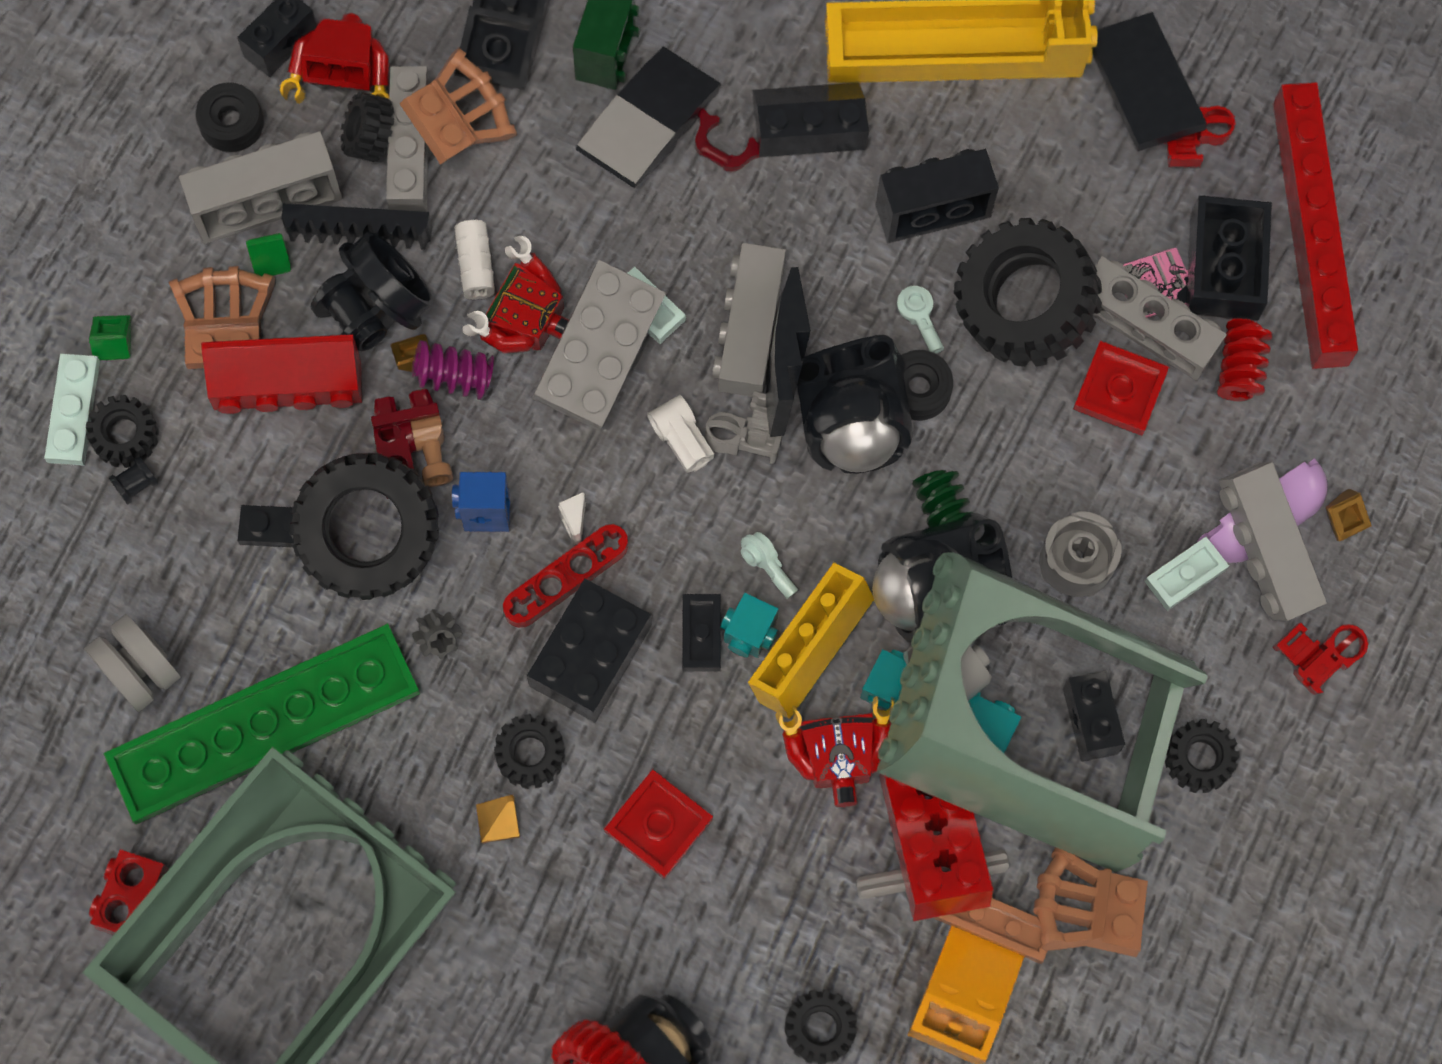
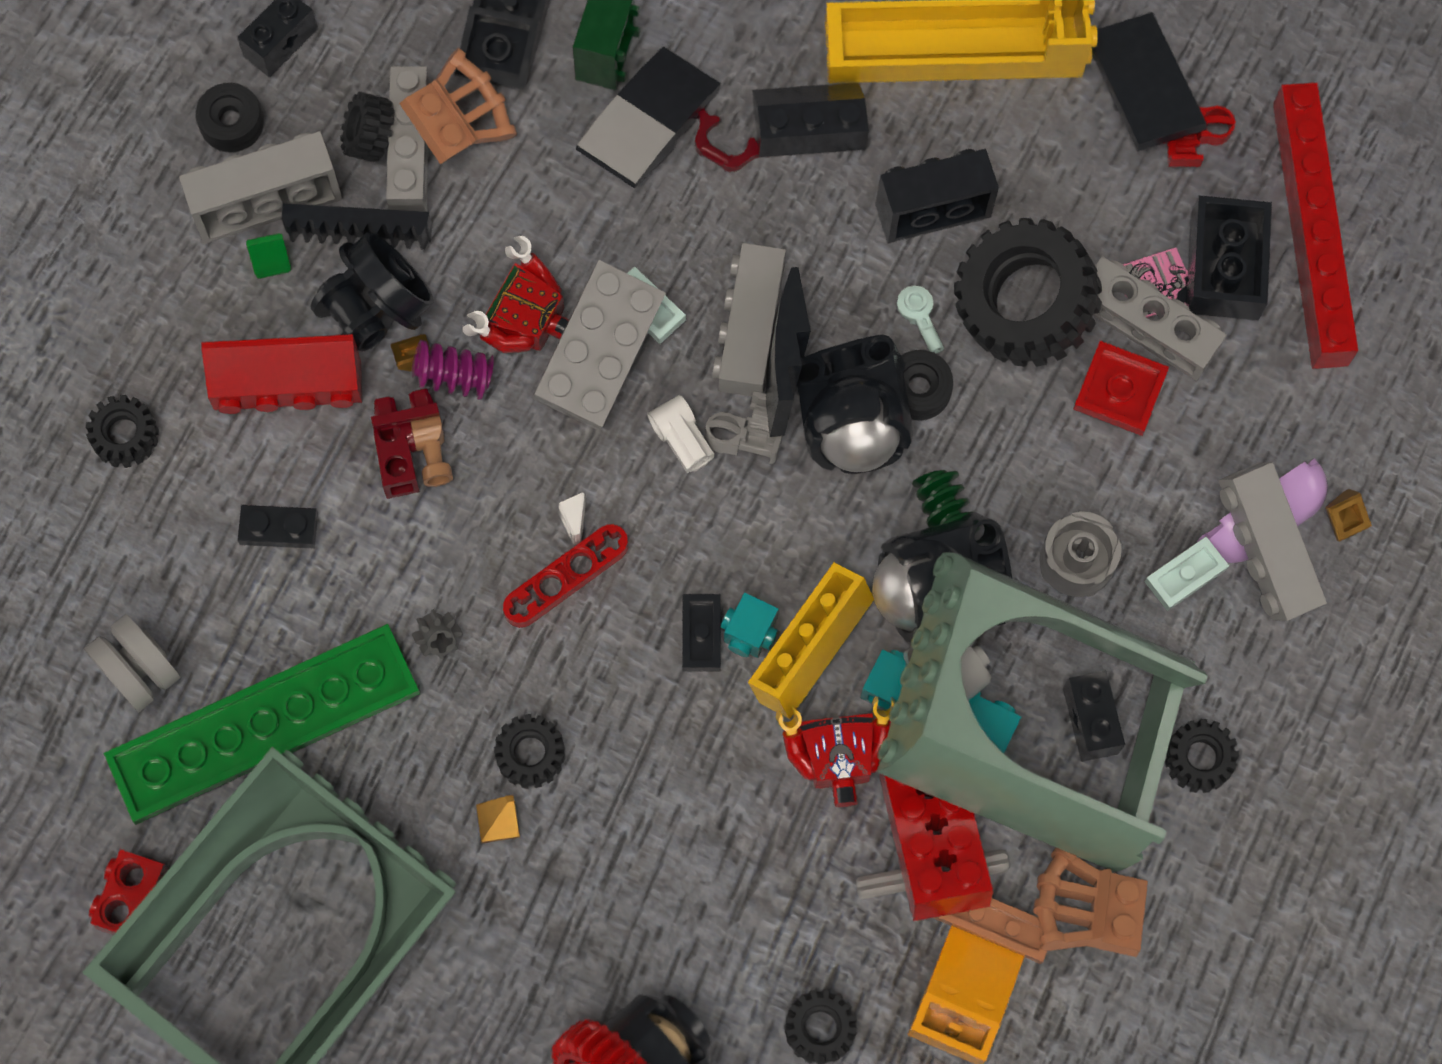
(70, 409): light aqua plate -> none
(111, 337): green slope -> none
(133, 480): black bush -> none
(221, 328): nougat plate -> none
(313, 535): black tyre -> none
(340, 56): red torso -> none
(474, 259): white axle -> none
(482, 501): blue brick -> none
(589, 650): black brick -> none
(658, 824): red plate -> none
(760, 552): light aqua plate -> none
(1243, 360): red piece -> none
(1318, 663): red piece -> none

